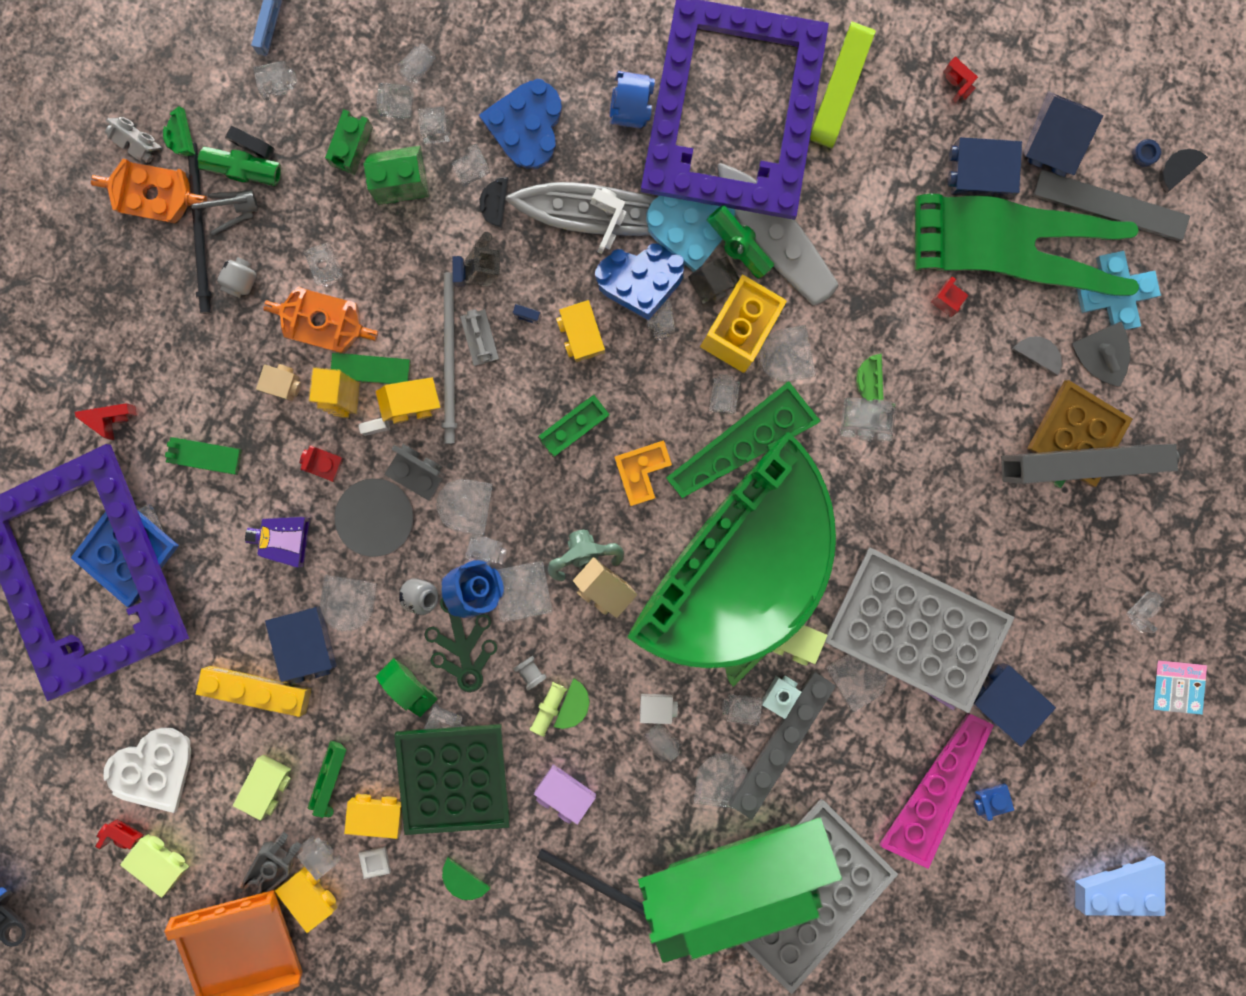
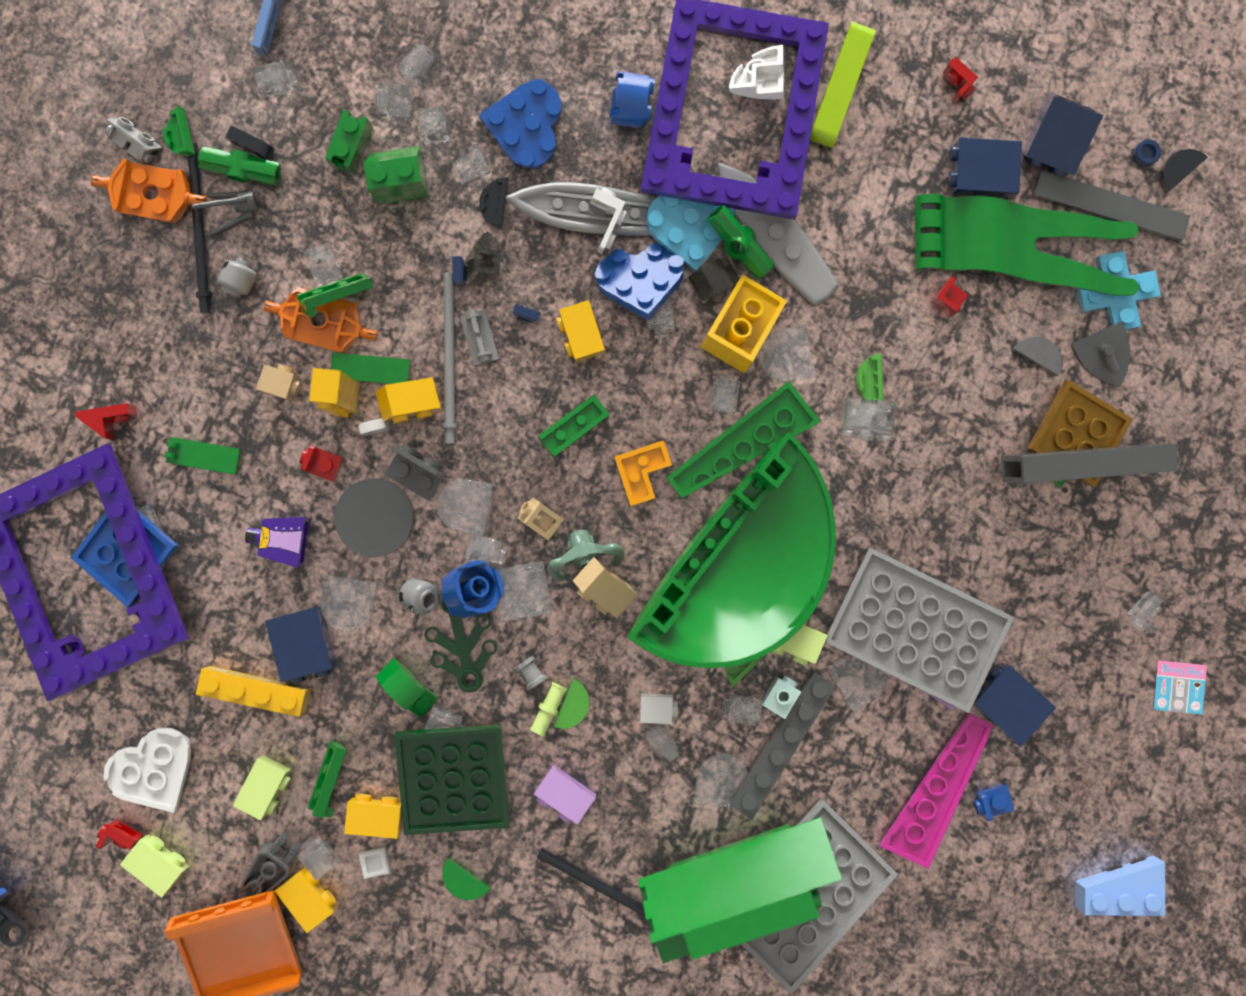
(330, 292): none -> green hinge
(539, 518): none -> tan bracket
(762, 76): none -> white brick

